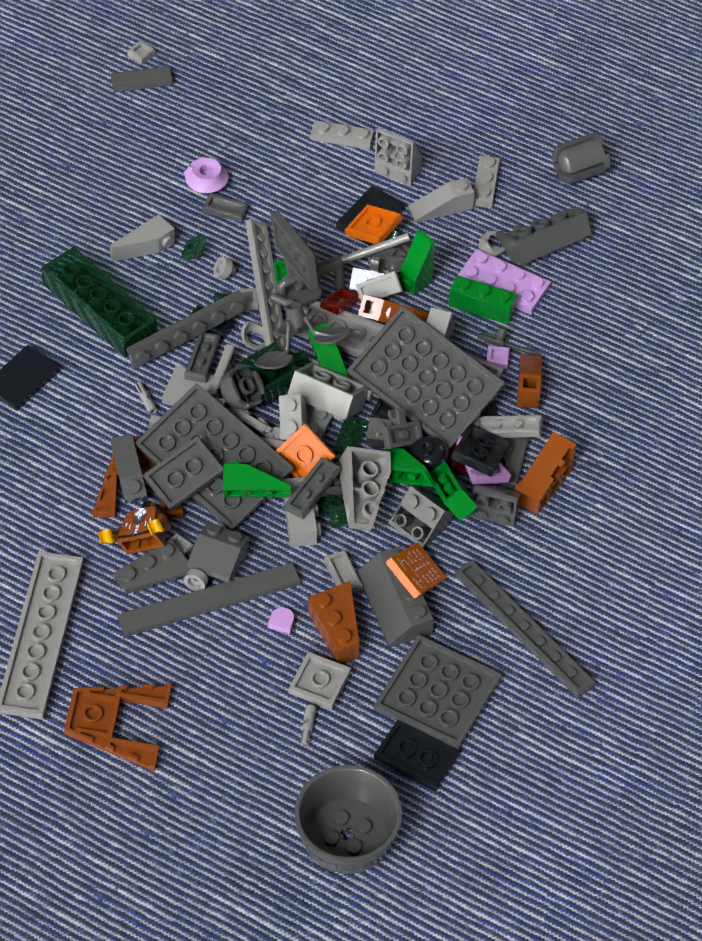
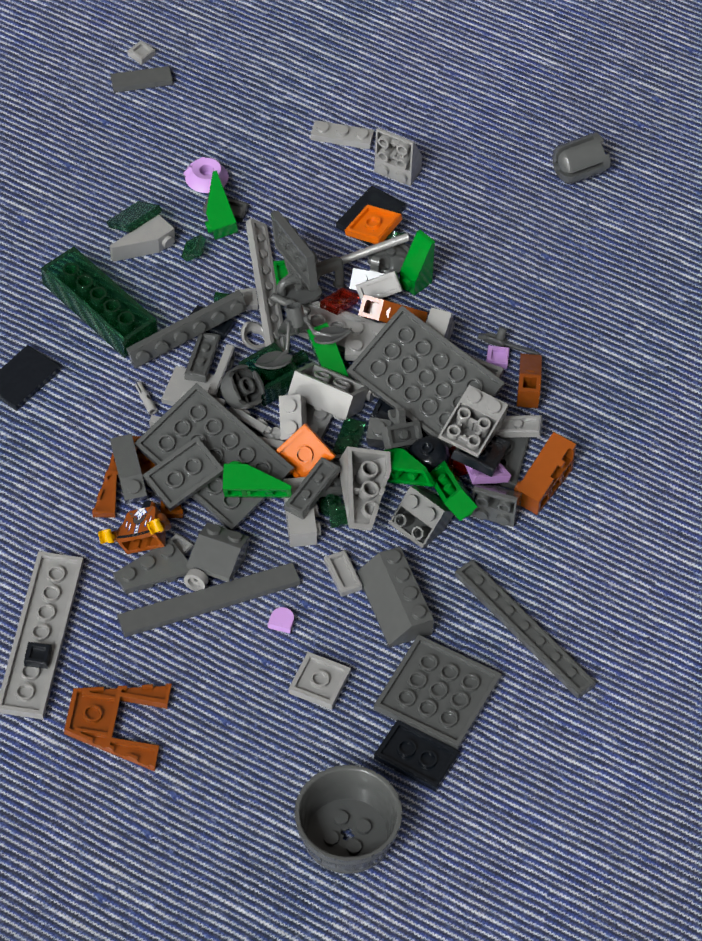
(37, 655): none -> black tile
(134, 216): none -> tile
(218, 212): none -> green slope
(224, 267): light grey tile -> none
(307, 725): light grey pin -> none
(336, 621): dark orange wedge -> none
(360, 337): none -> light grey plate
(415, 570): orange tile -> none
(445, 200): light grey slope -> none
(474, 421): none -> light grey slope
(482, 299): green brick -> none
(484, 245): light grey piece -> none
(485, 181): light grey plate -> none
(501, 274): lavender plate -> none
(545, 236): dark grey wedge -> none

